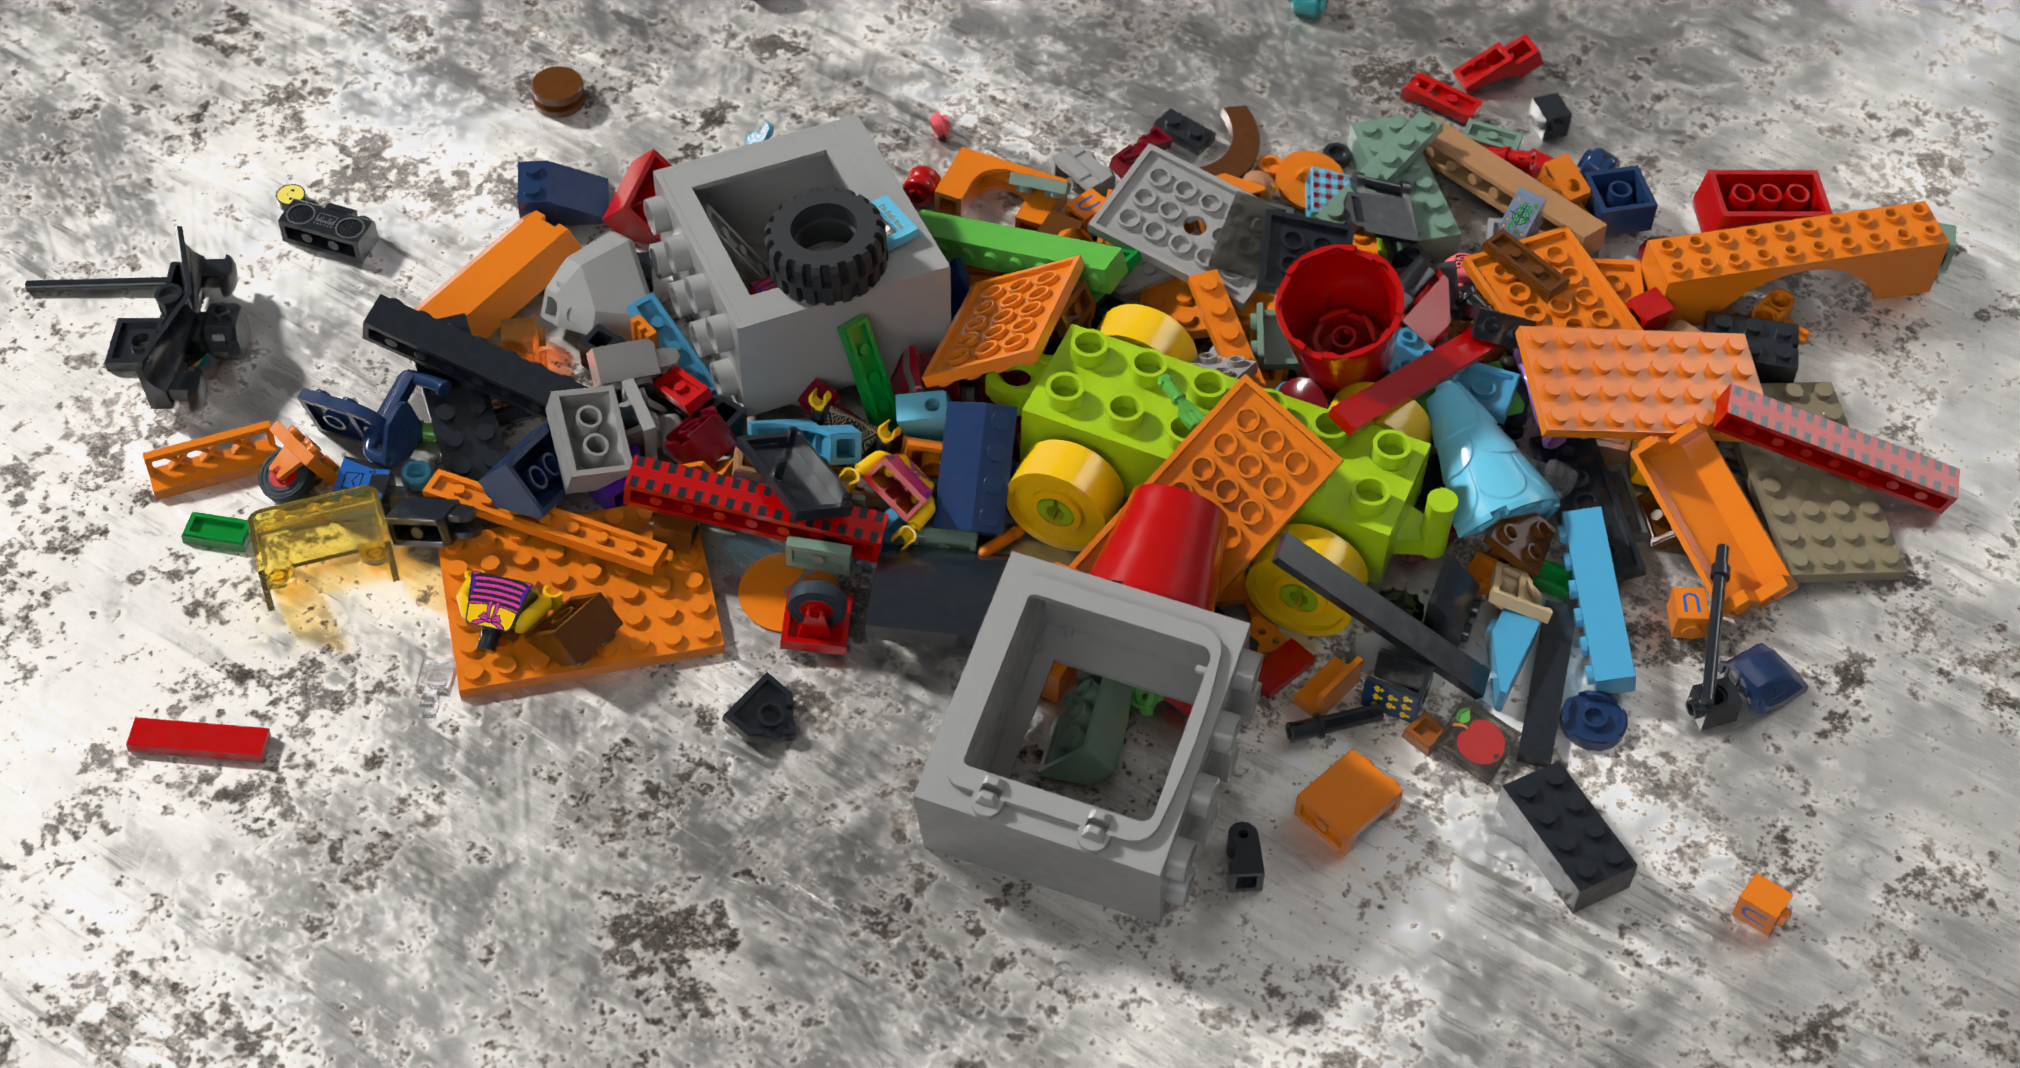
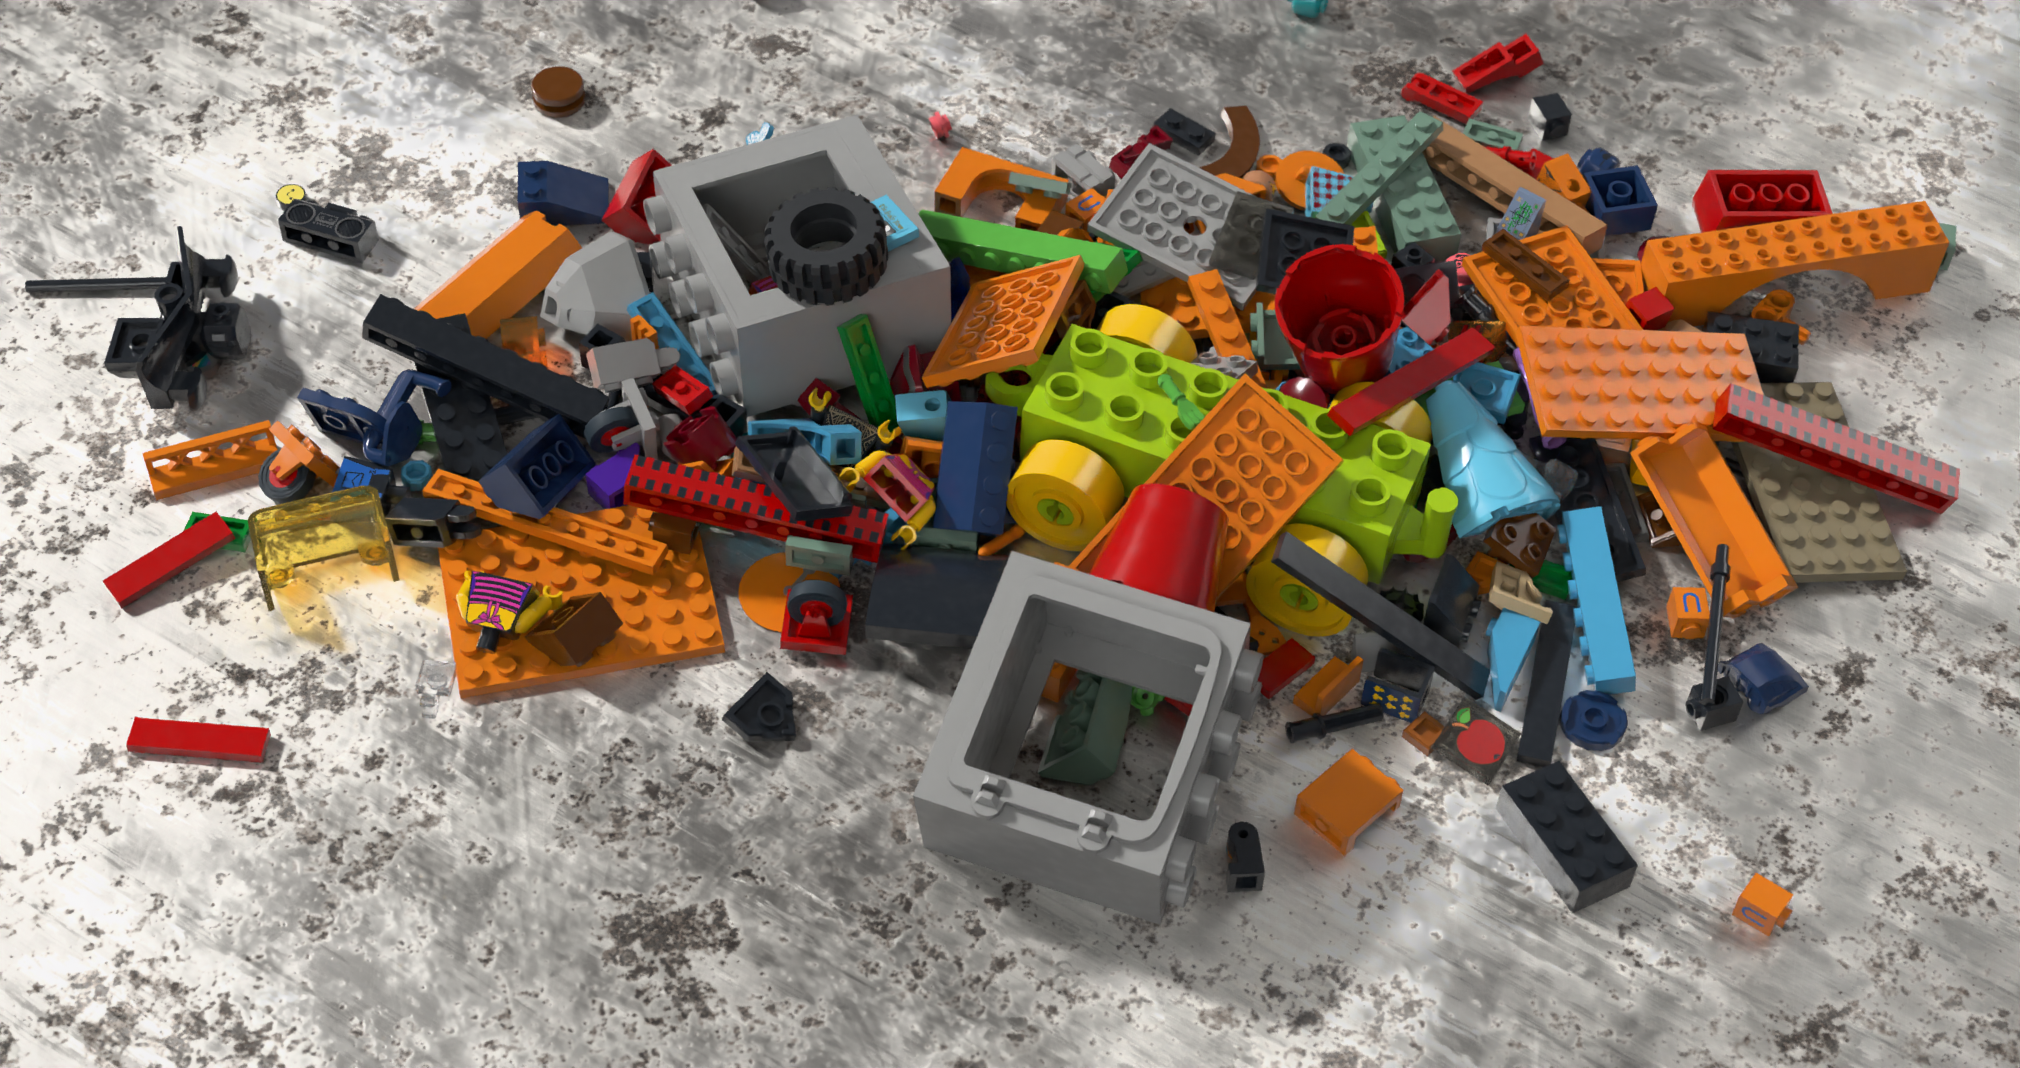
(168, 559): none -> red tile
(588, 437): light grey slope -> none
(921, 185): red piece -> none
(1379, 213): black piece -> none
(1415, 279): black brick -> none
(1495, 325): black bracket -> none

